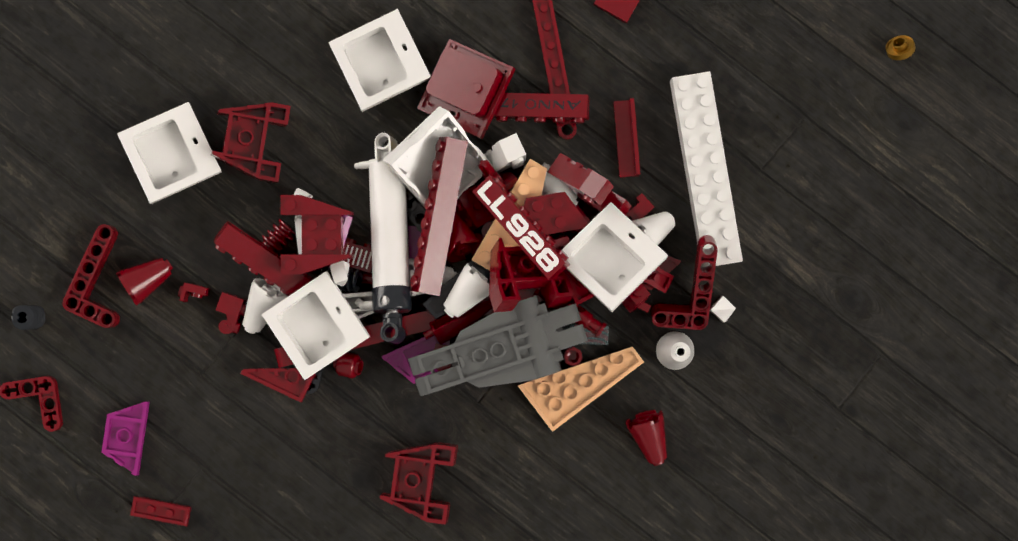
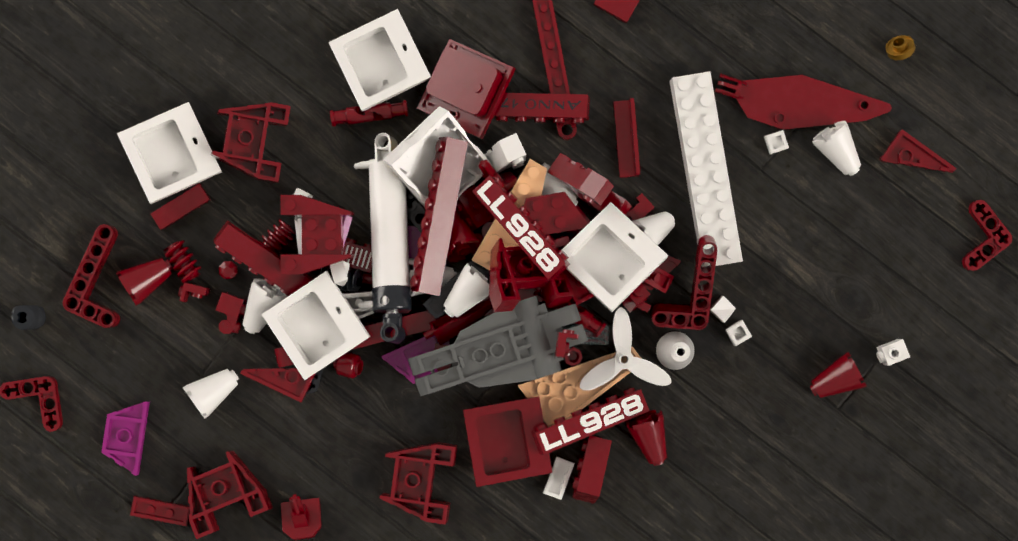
(180, 206): none -> dark red tile
(182, 261): none -> dark red piece
(211, 390): none -> white cone
(222, 488): none -> dark red wedge
(228, 270): none -> dark red tile
(301, 517): none -> dark red piece
(383, 111): none -> dark red piece
(503, 441): none -> dark red piece
(558, 478): none -> white plate
(562, 346): none -> dark red bracket
(590, 421): none -> dark red brick
(591, 469): none -> dark red wedge
(610, 368): none -> white piece
(738, 333): none -> white slope
(776, 142): none -> white tile
(800, 101): none -> dark red wing
(838, 378): none -> dark red cone
(839, 147): none -> white cone
(898, 350): none -> white brick
(910, 152): none -> dark red wing
(992, 239): none -> dark red beam

